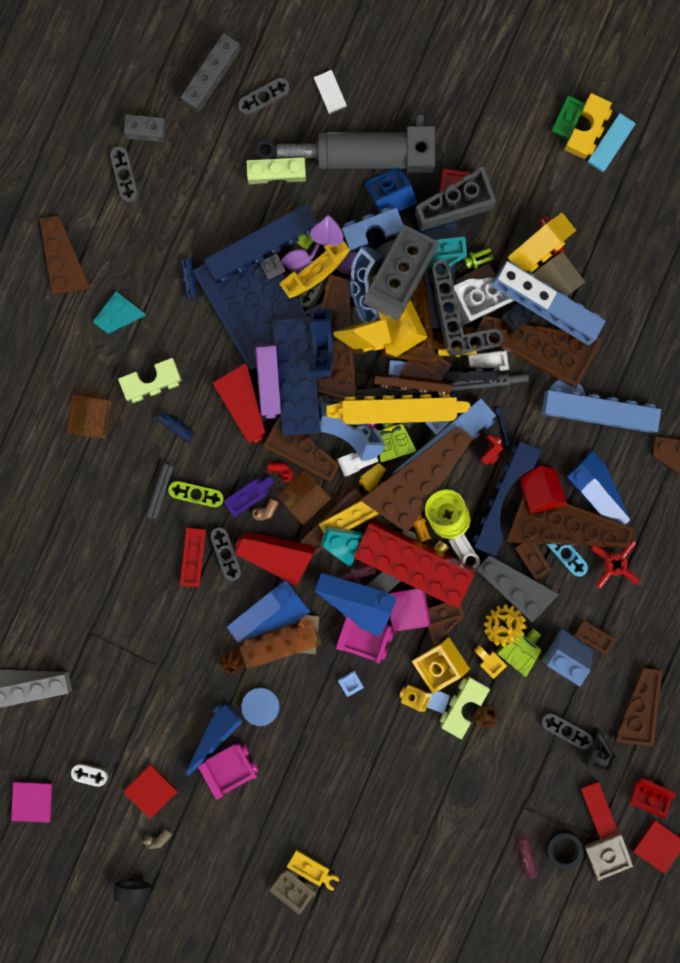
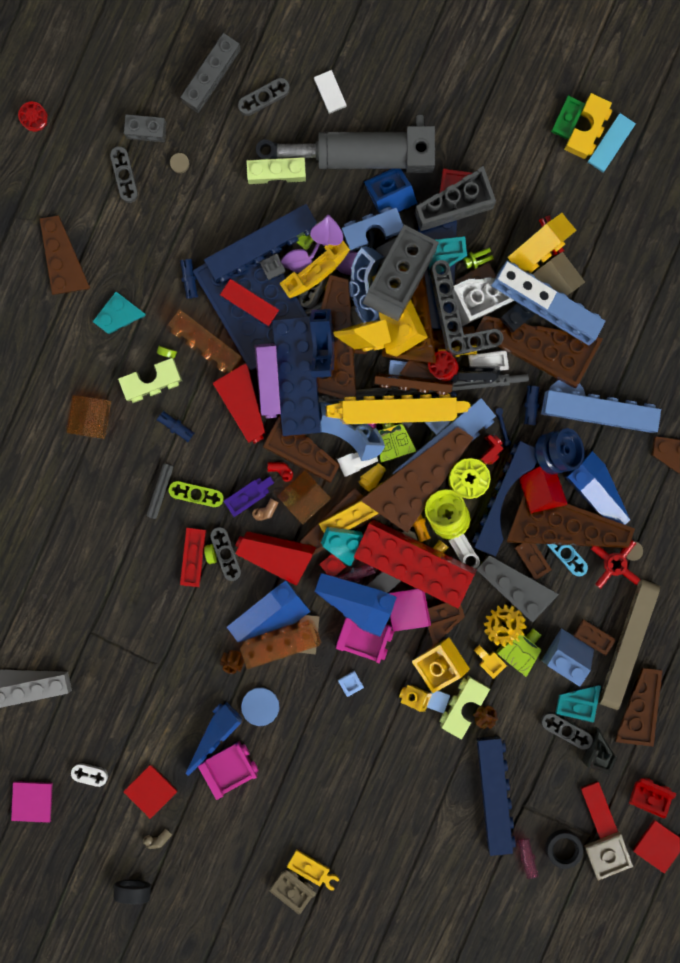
(33, 116): none -> red wheel
(167, 352): none -> lime tile
(179, 163): none -> dark tan tile
(205, 341): none -> clear orange brick
(210, 554): none -> lime tile
(249, 302): none -> red tile
(332, 565): none -> red plate
(445, 366): none -> red wheel
(459, 472): none -> neon yellow wheel
(495, 795): none -> dark blue brick
(531, 405): none -> dark blue pin
(560, 451): none -> dark blue wheel
(579, 704): none -> teal wing
(629, 644): none -> dark tan beam
(636, 553): none -> dark tan tile

